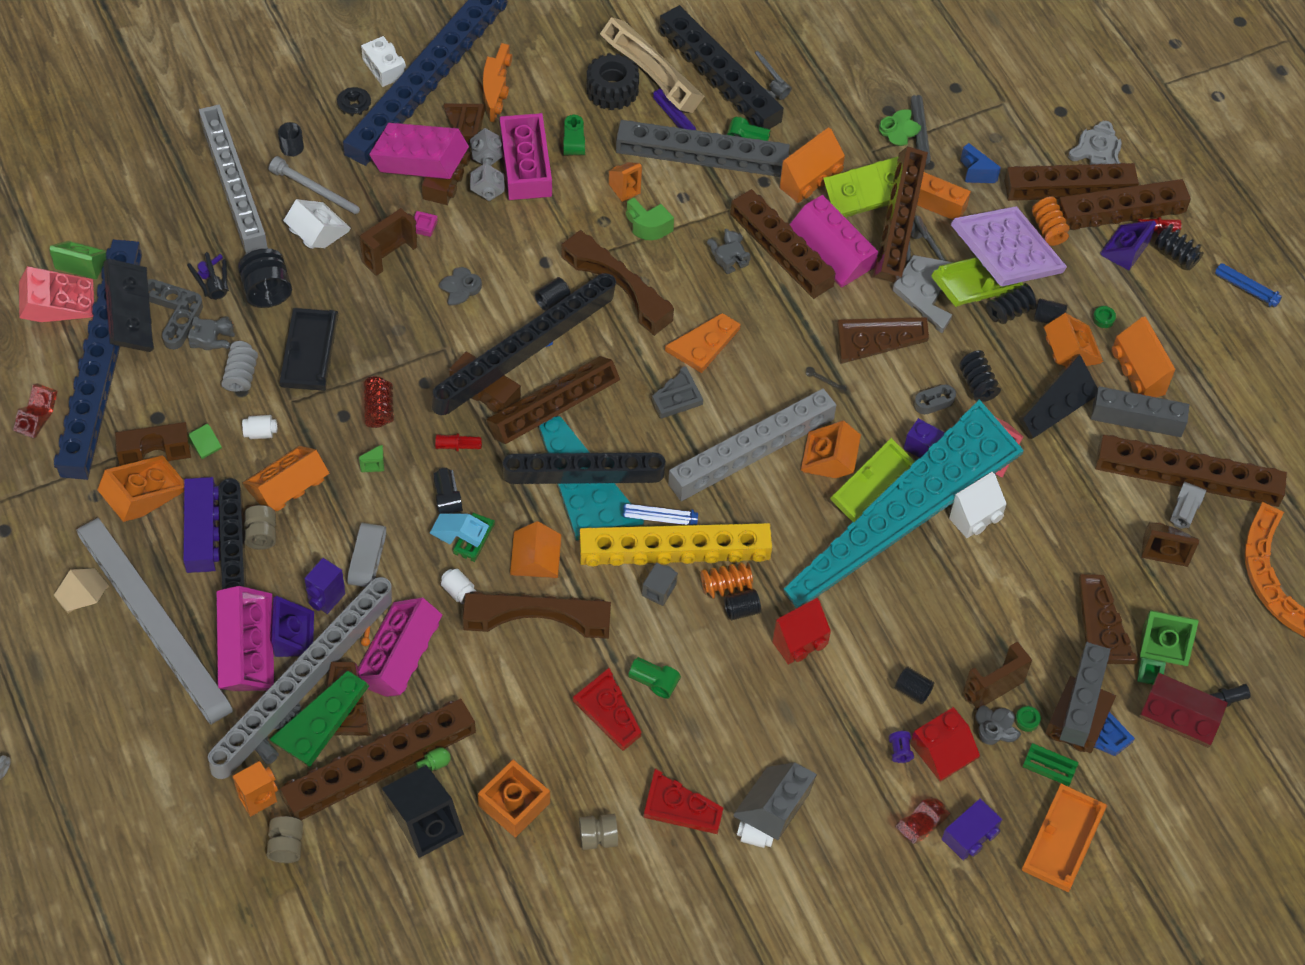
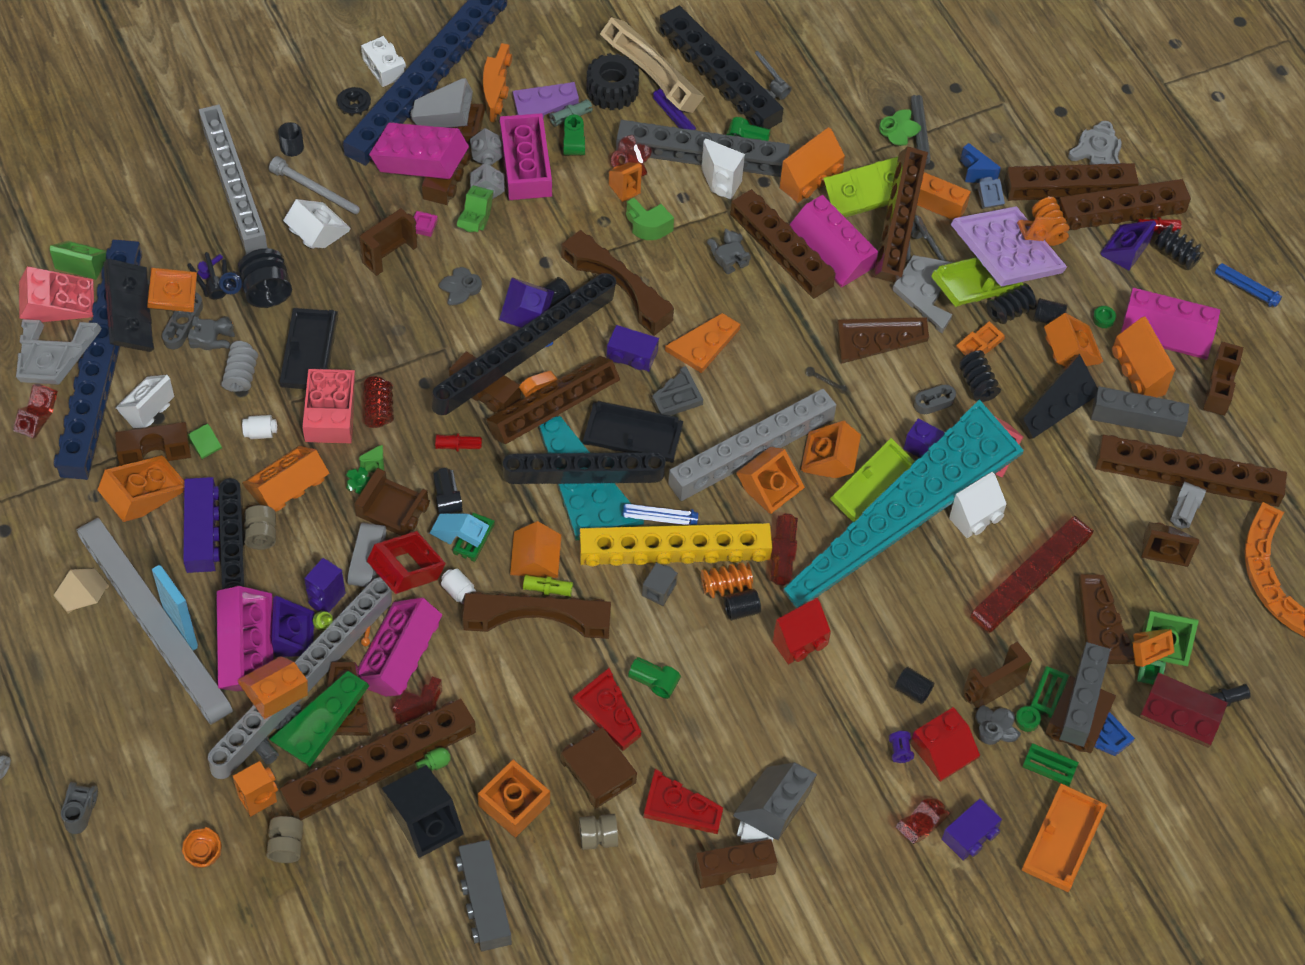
(50, 360): none -> light grey wing
(80, 803): none -> dark grey piece
(146, 401): none -> white slope
(172, 290): none -> orange plate
(174, 605): none -> medium azure tile
(202, 847): none -> orange hair
(229, 286): none -> dark blue cone
(275, 686): none -> orange slope
(322, 620): none -> lime bar
(329, 406): none -> coral slope
(357, 479): none -> green plant
(391, 504): none -> reddish brown panel
(393, 573): none -> red window
(414, 706): none -> clear red slope
(445, 106): none -> light grey slope
(476, 210): none -> bright green brick
(484, 895): none -> dark grey brick
(524, 302): none -> dark purple slope
(537, 382): none -> orange beam
(545, 99): none -> medium lavender wing
(548, 585): none -> lime pin
(577, 109): none -> sand green pin
(599, 766): none -> reddish brown panel
(632, 153): none -> clear red plate
(632, 348): none -> dark purple brick
(633, 430): none -> black container
(718, 865): none -> reddish brown arch
(722, 168): none -> white slope
(771, 479): none -> orange slope
(784, 549): none -> clear red piece
(984, 340): none -> orange slope
(990, 192): none -> sand blue bracket
(1031, 574): none -> clear red beam
(1038, 228): none -> orange bracket
(1042, 708): none -> green tile
(1152, 646): none -> orange slope
(1176, 322): none -> dark pink slope
(1222, 378): none -> reddish brown arch

